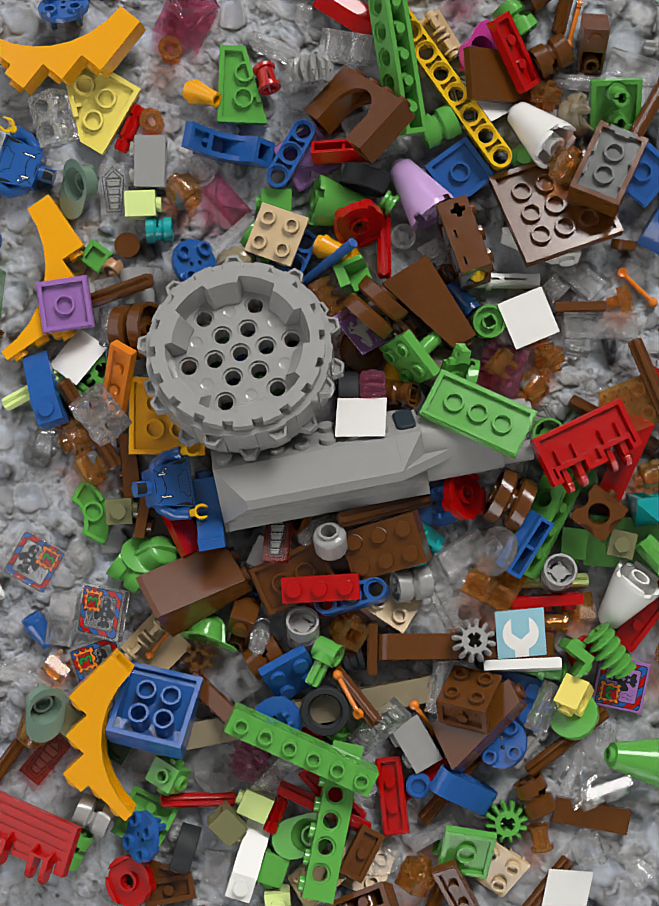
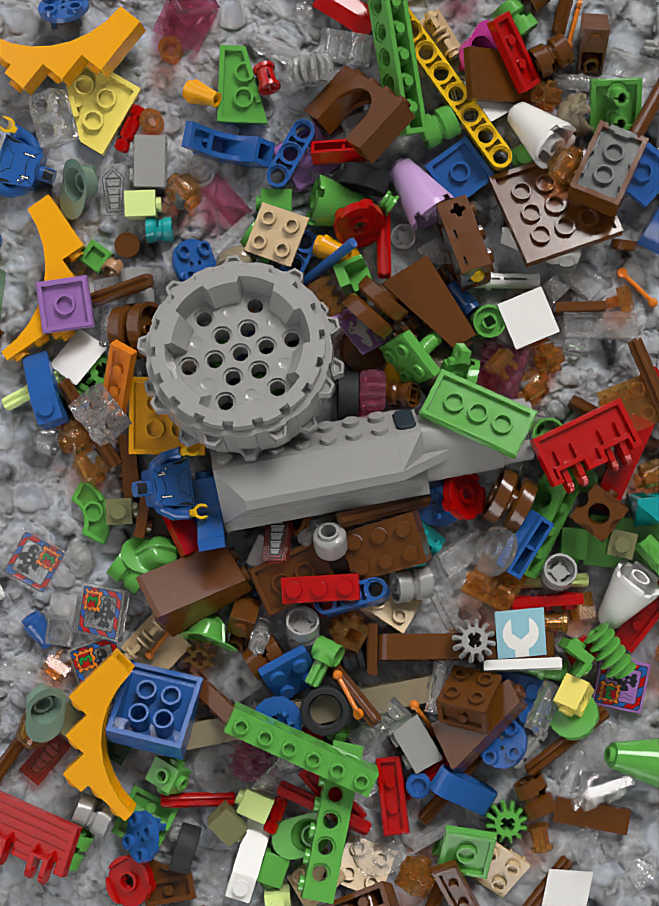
(360, 417): white sticker -> none
(361, 853): reddish brown plate -> none

